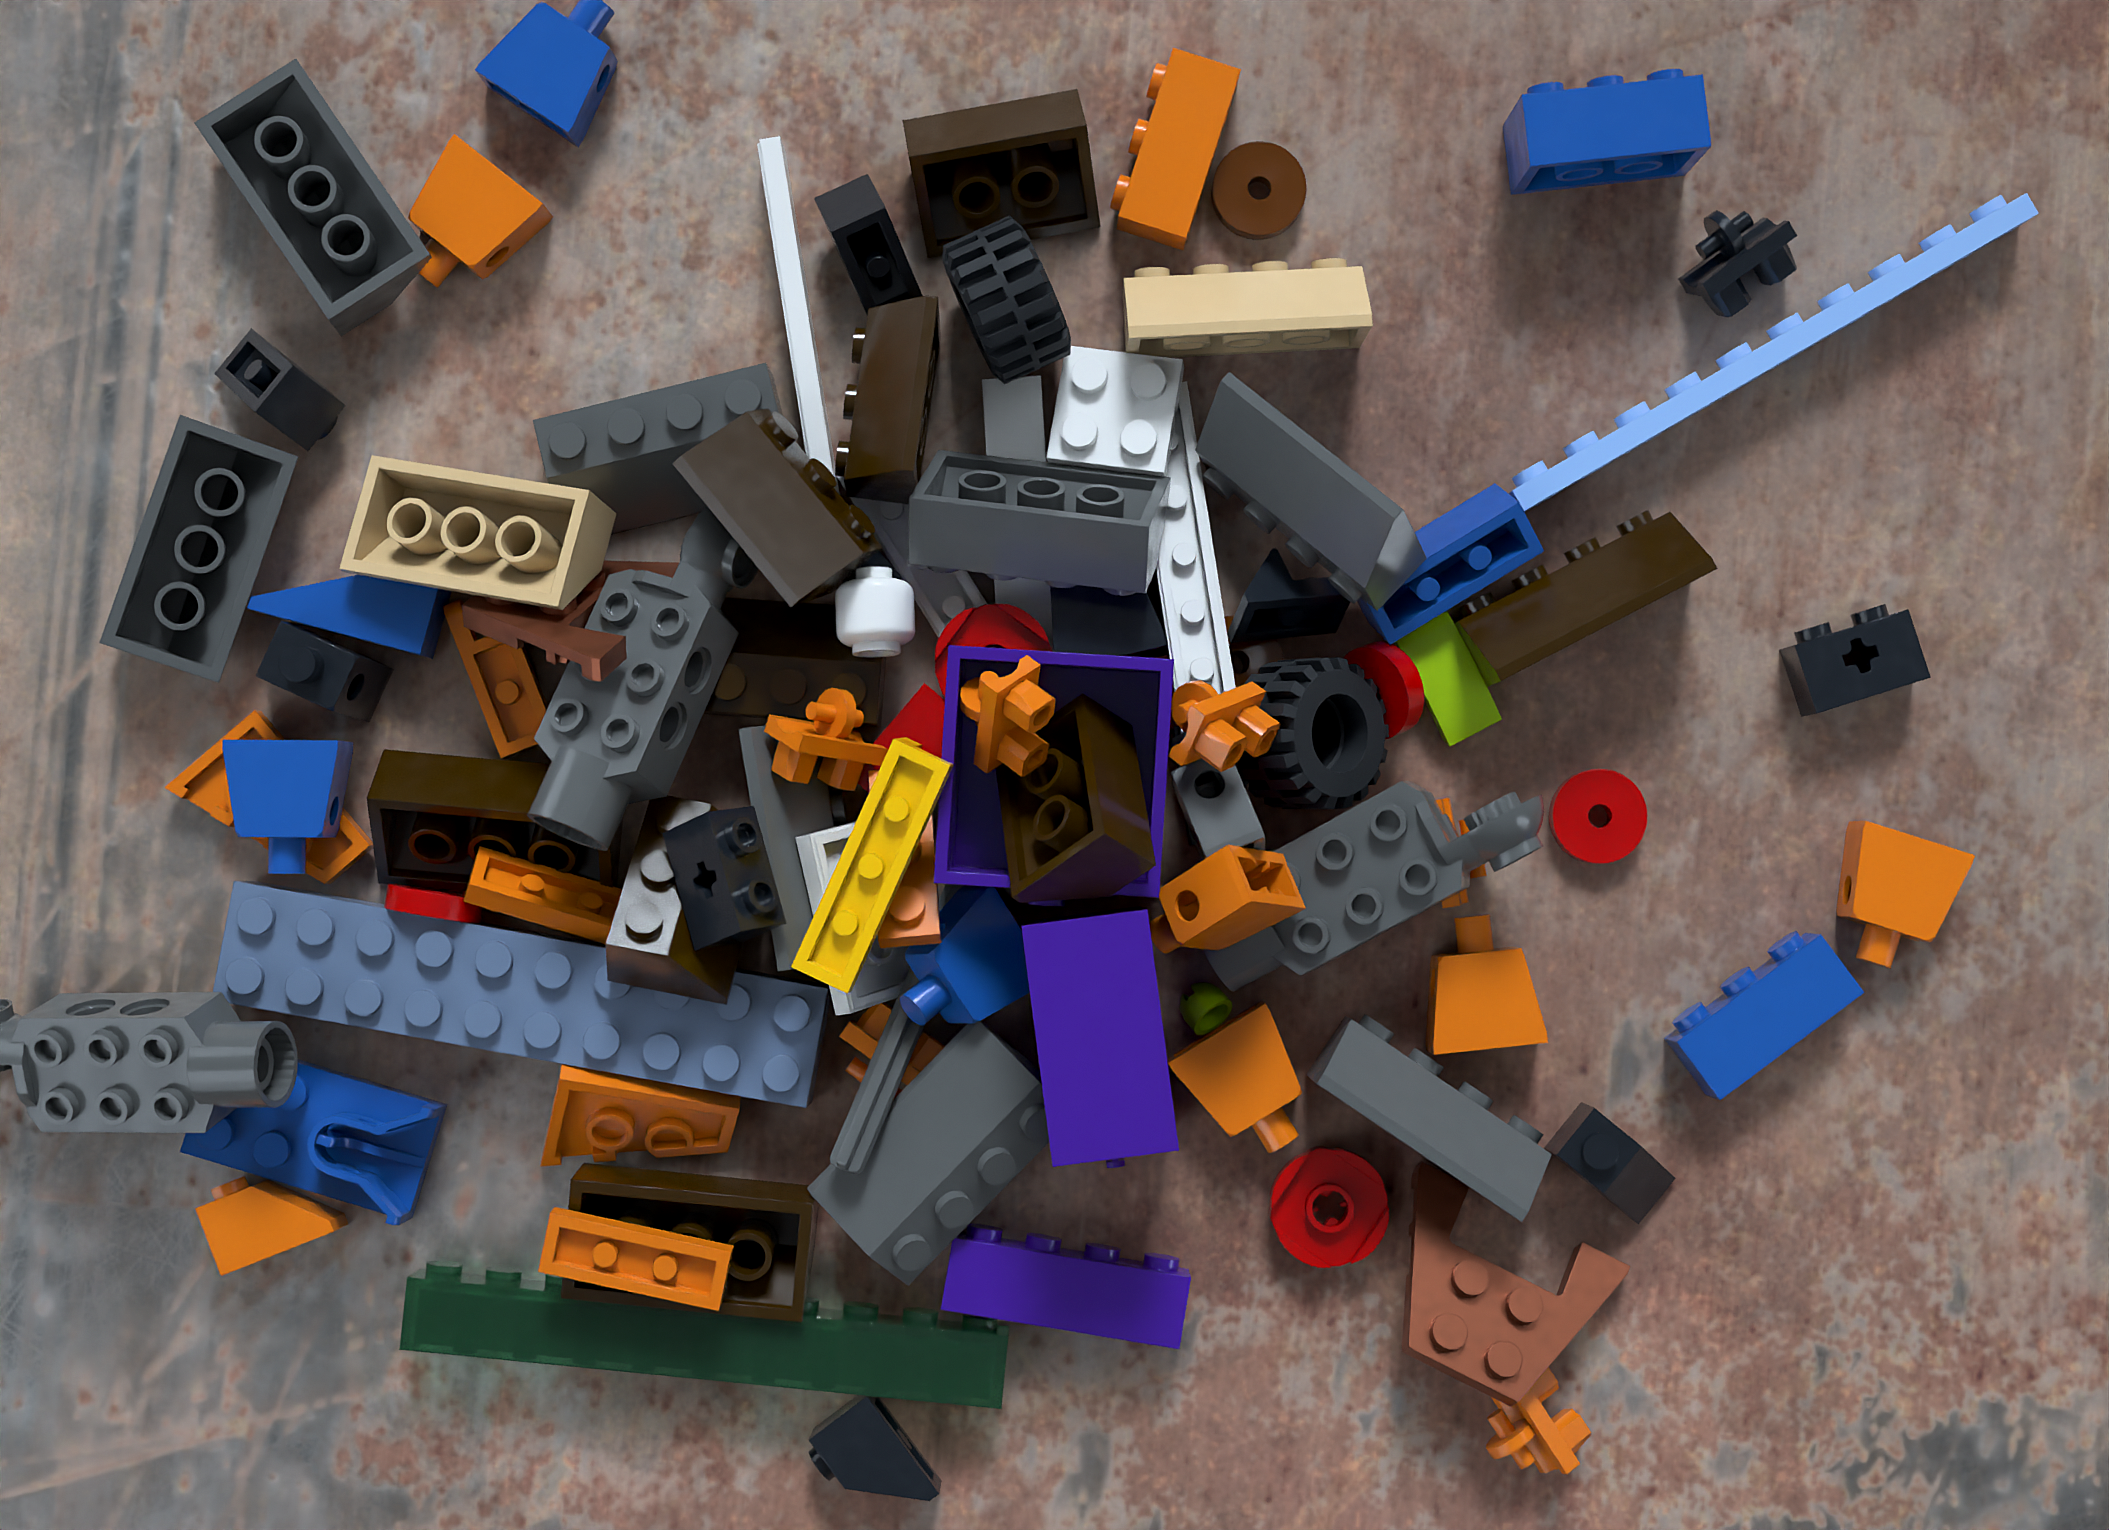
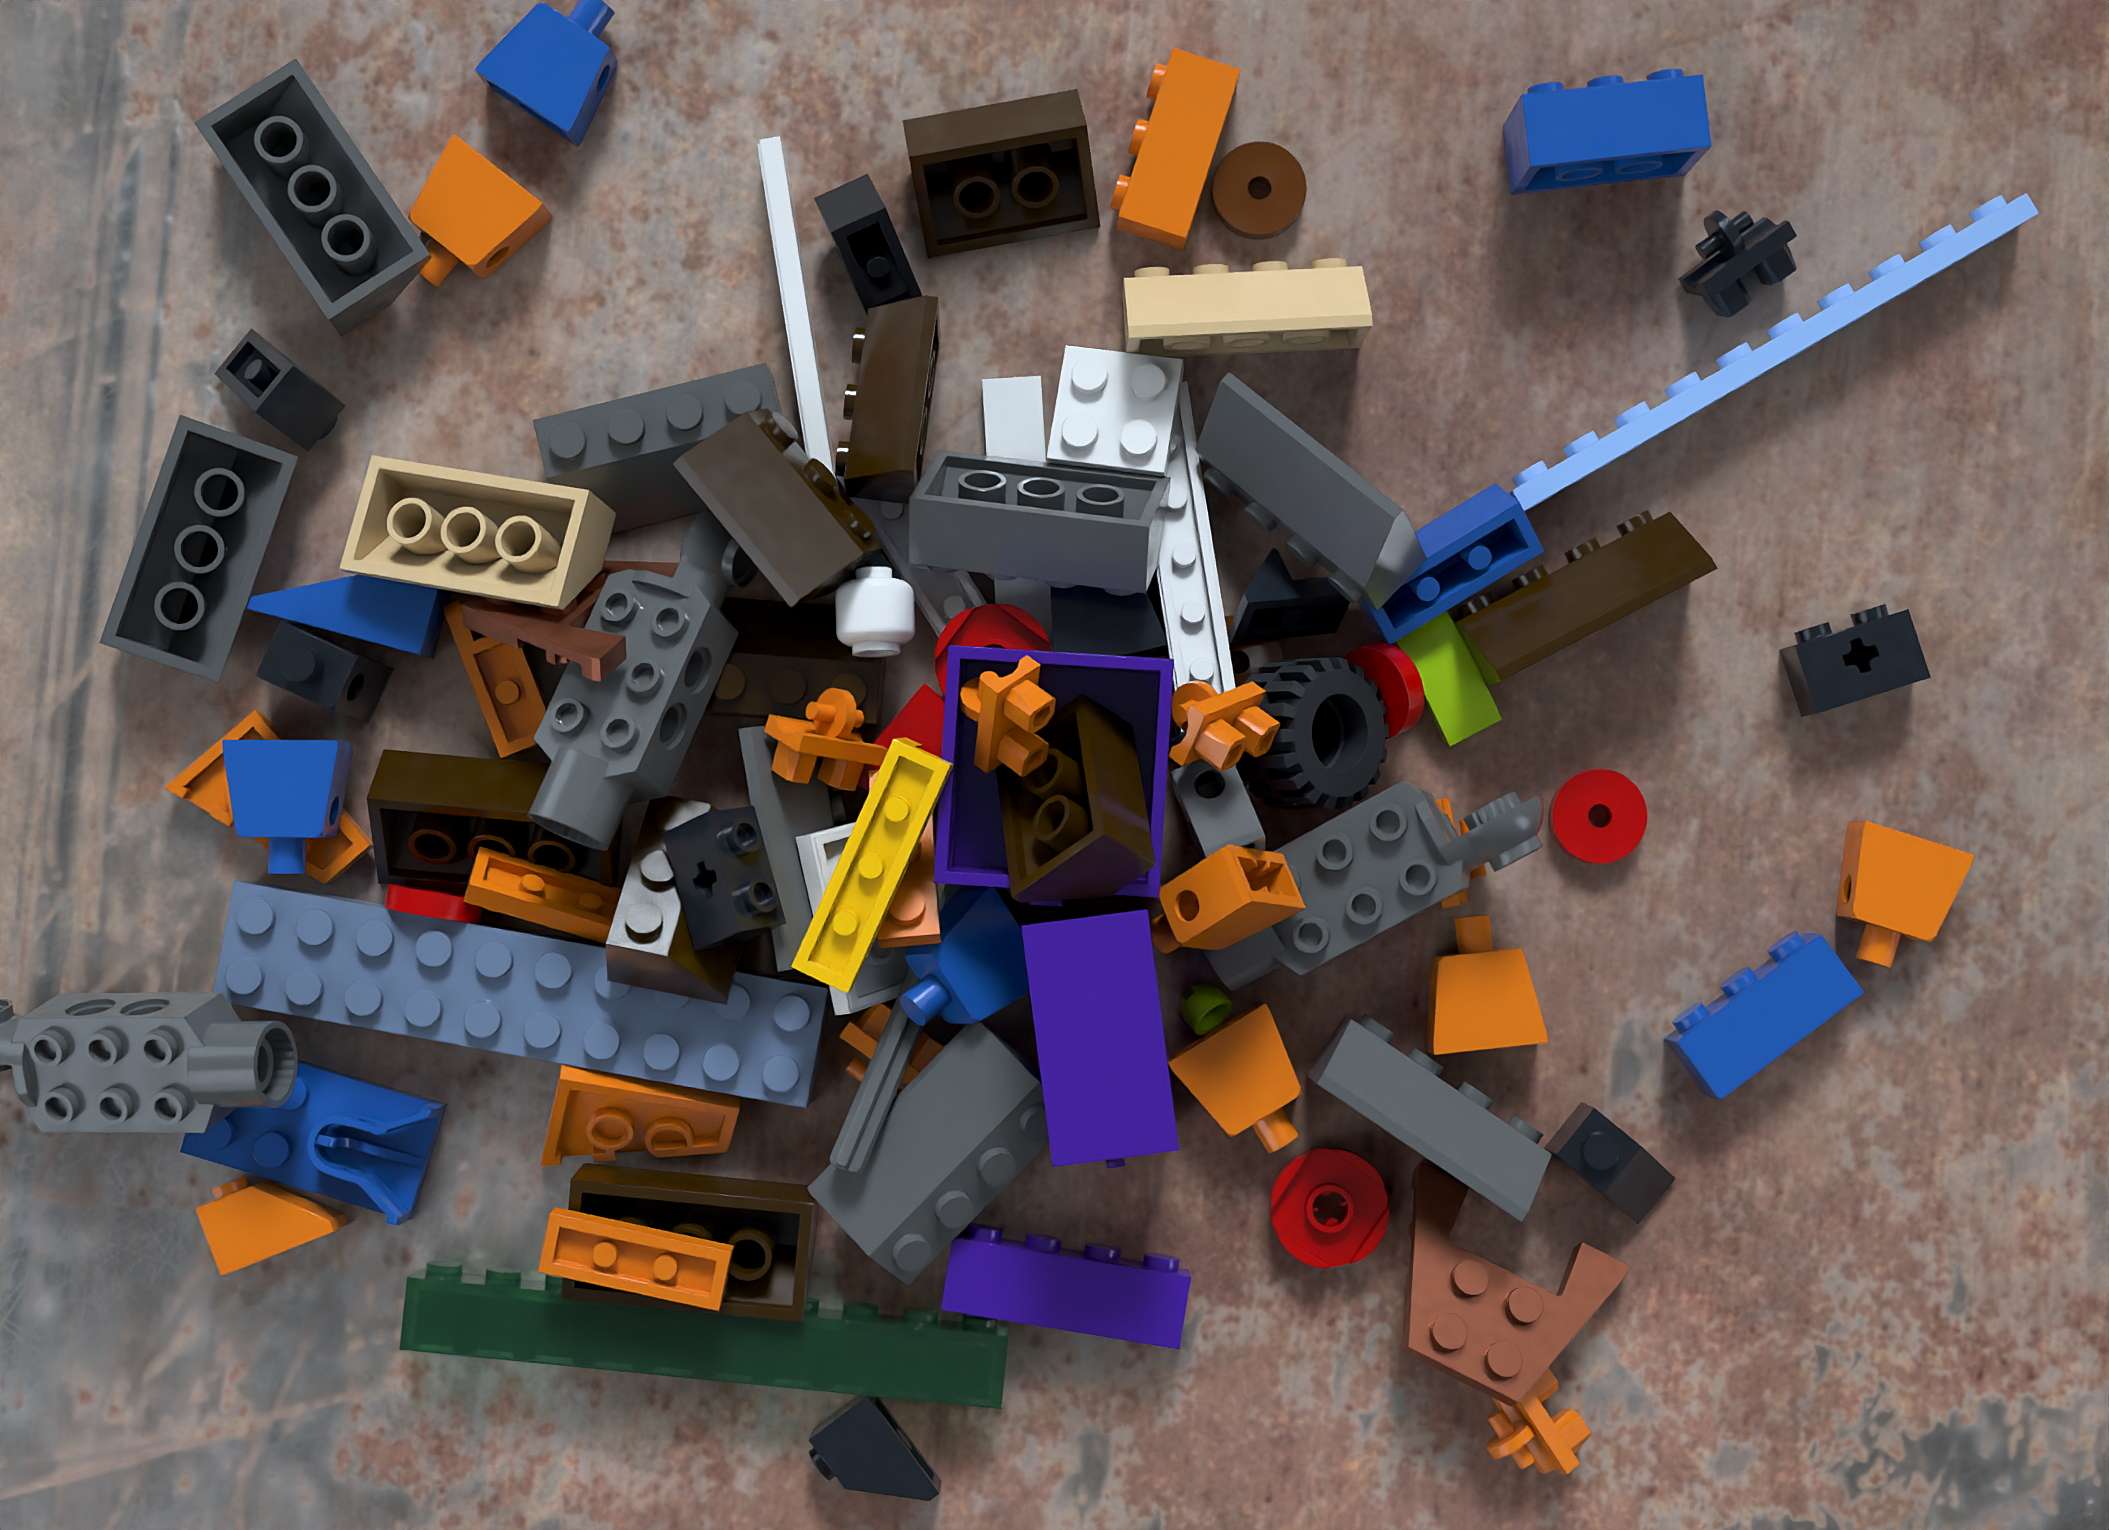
(1007, 299): black tyre -> none

